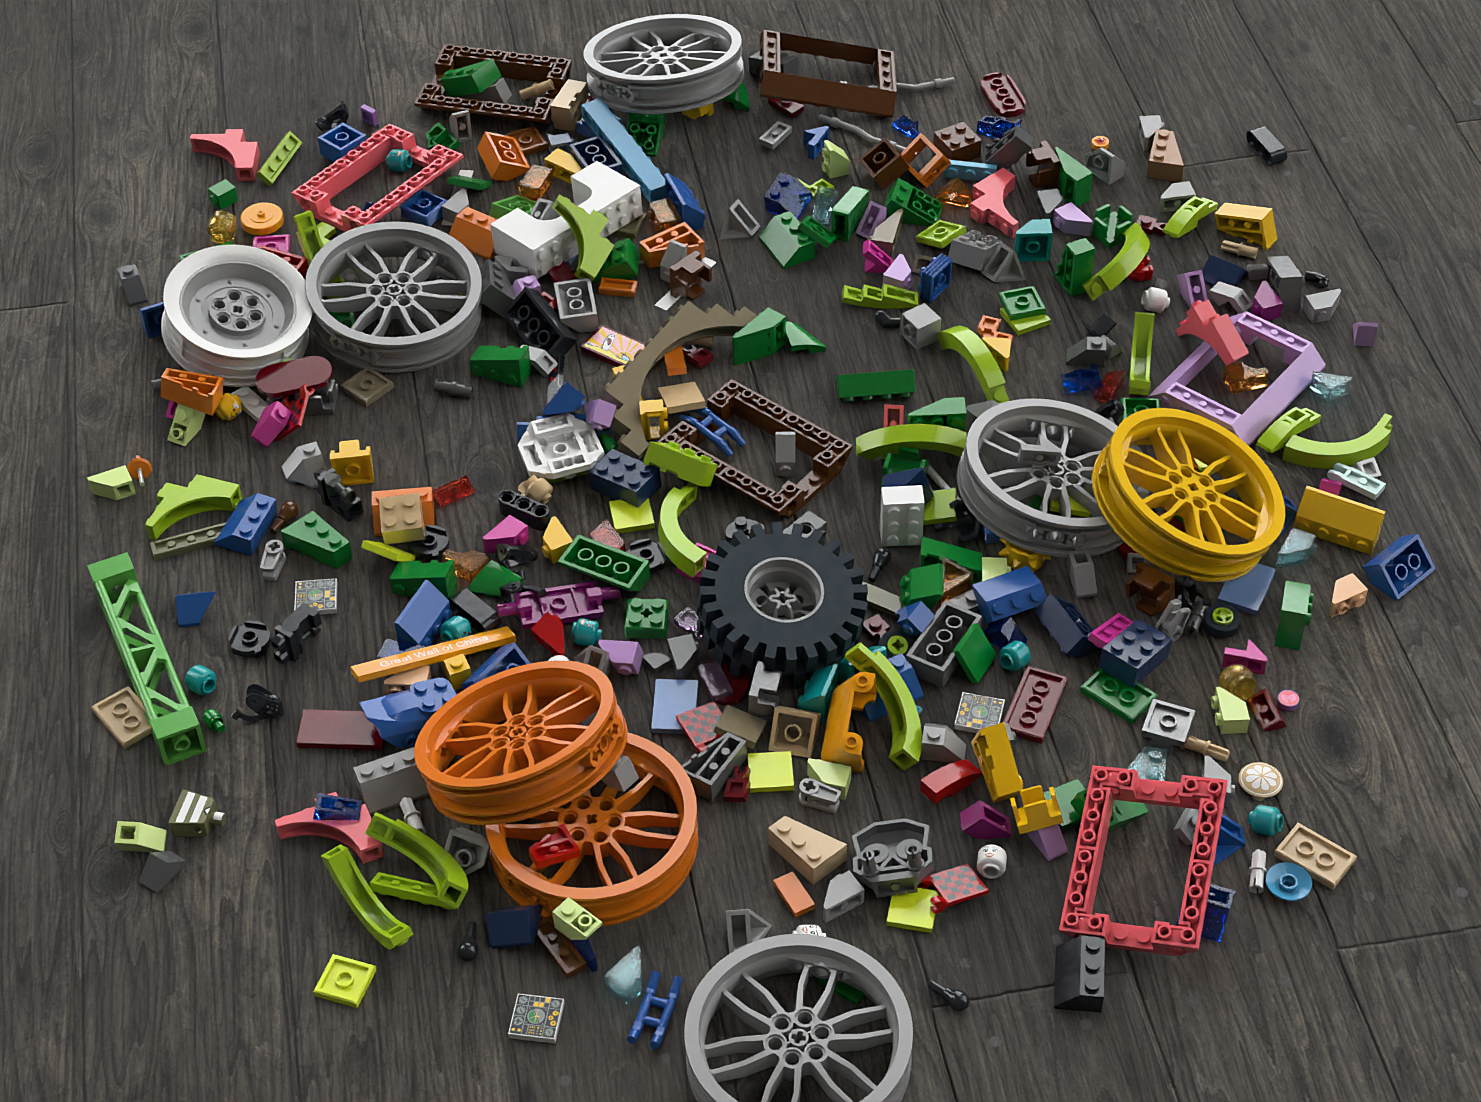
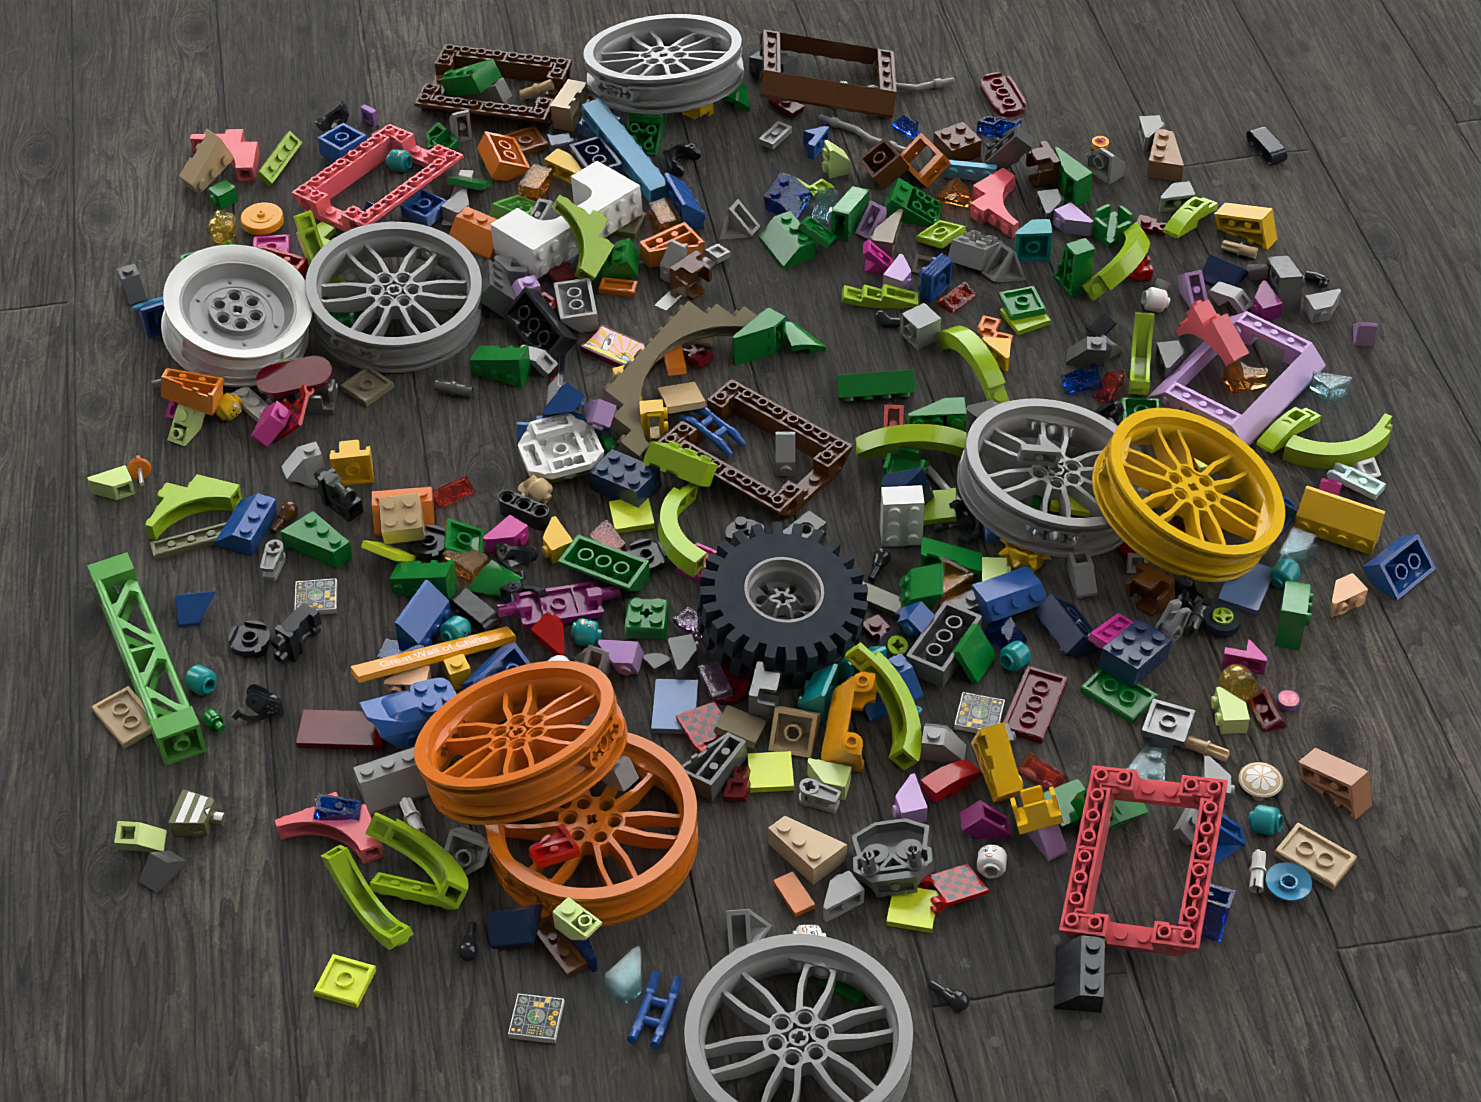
(147, 303): none -> dark azure dish
(207, 163): none -> tan wedge
(463, 537): none -> green slope
(677, 151): none -> black helmet
(717, 253): none -> light grey plate
(910, 801): none -> lavender slope
(957, 297): none -> clear red slope
(1041, 771): none -> clear red slope
(1169, 356): none -> slope
(1284, 570): none -> teal head
(1339, 779): none -> nougat wedge

